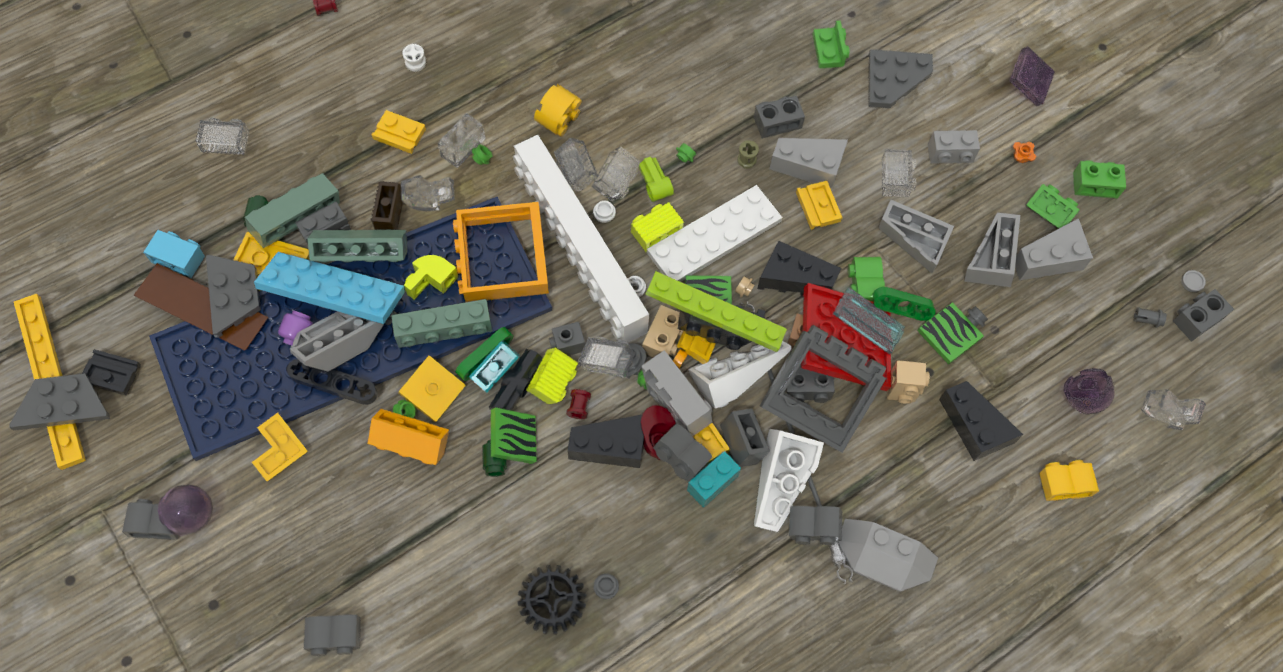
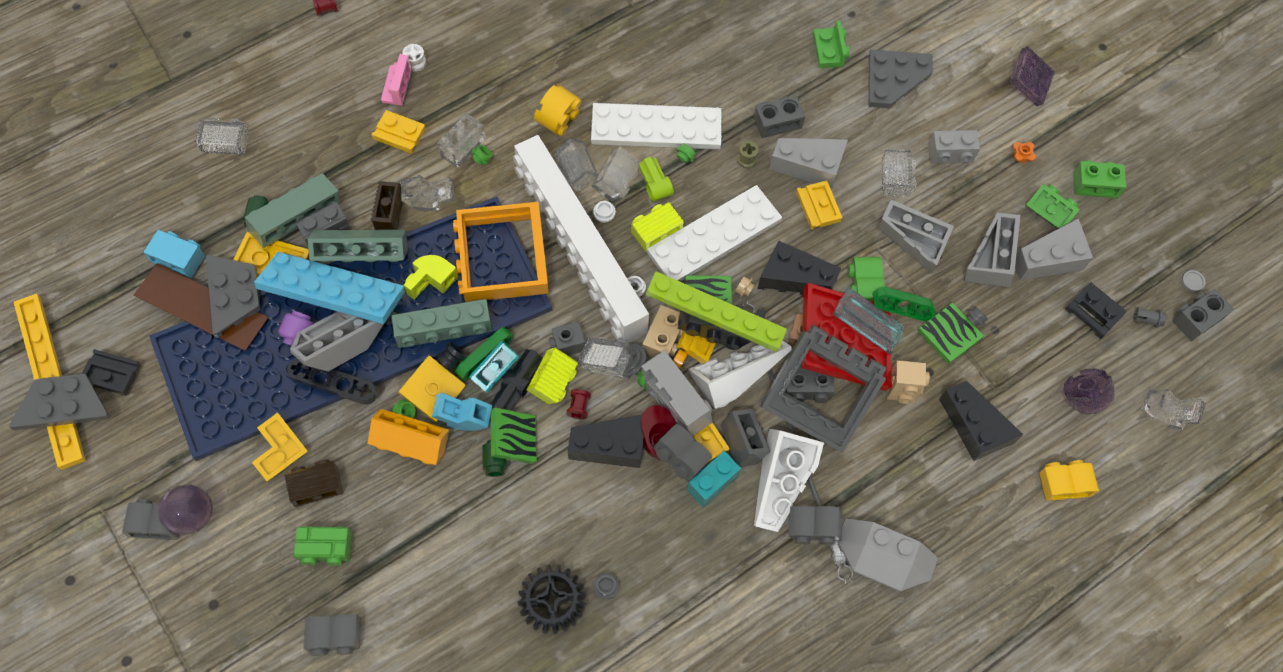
(313, 483): none -> dark brown brick
(323, 544): none -> bright green brick
(397, 81): none -> bright pink bracket
(451, 356): none -> black wheel
(462, 414): none -> medium azure brick
(656, 126): none -> white plate
(1100, 306): none -> black plate

